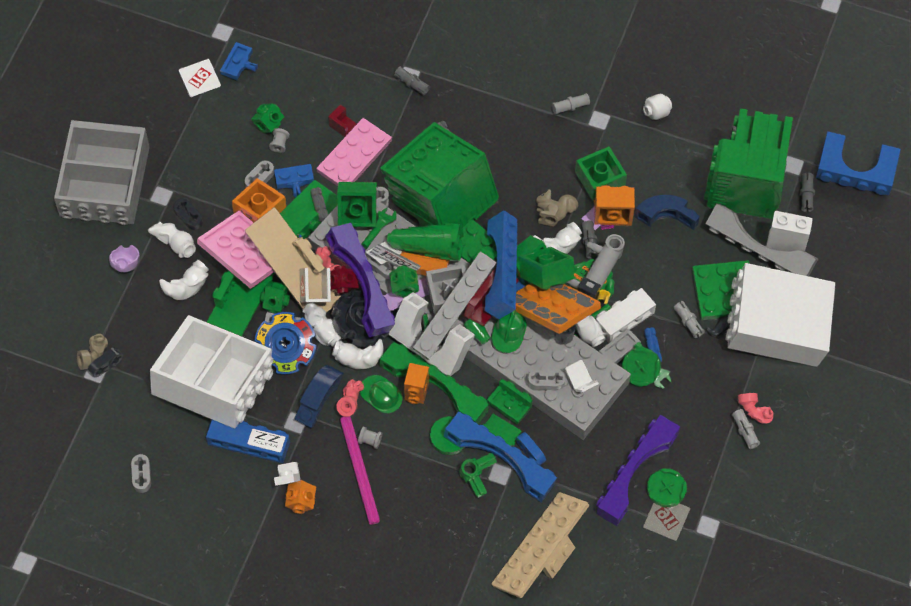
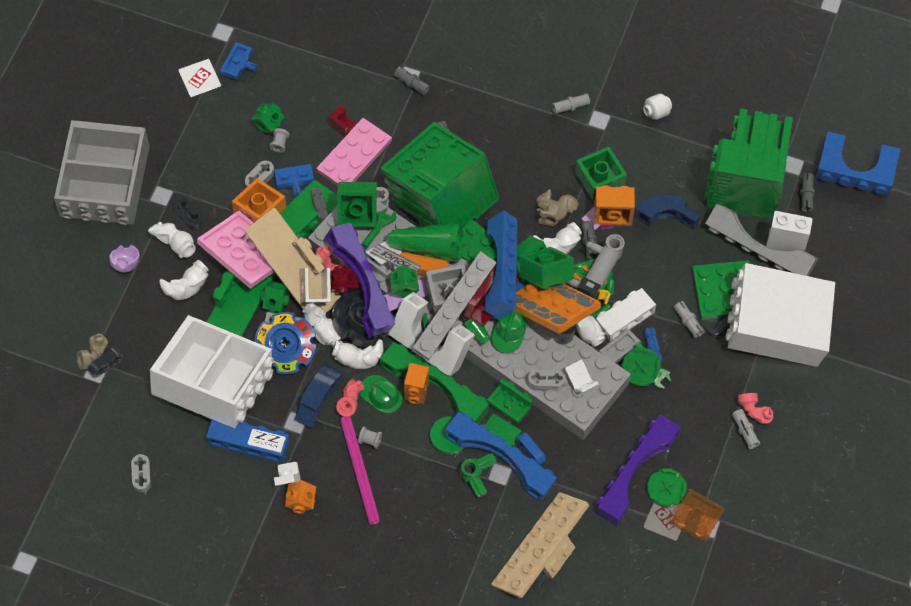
(697, 515): none -> clear orange plate

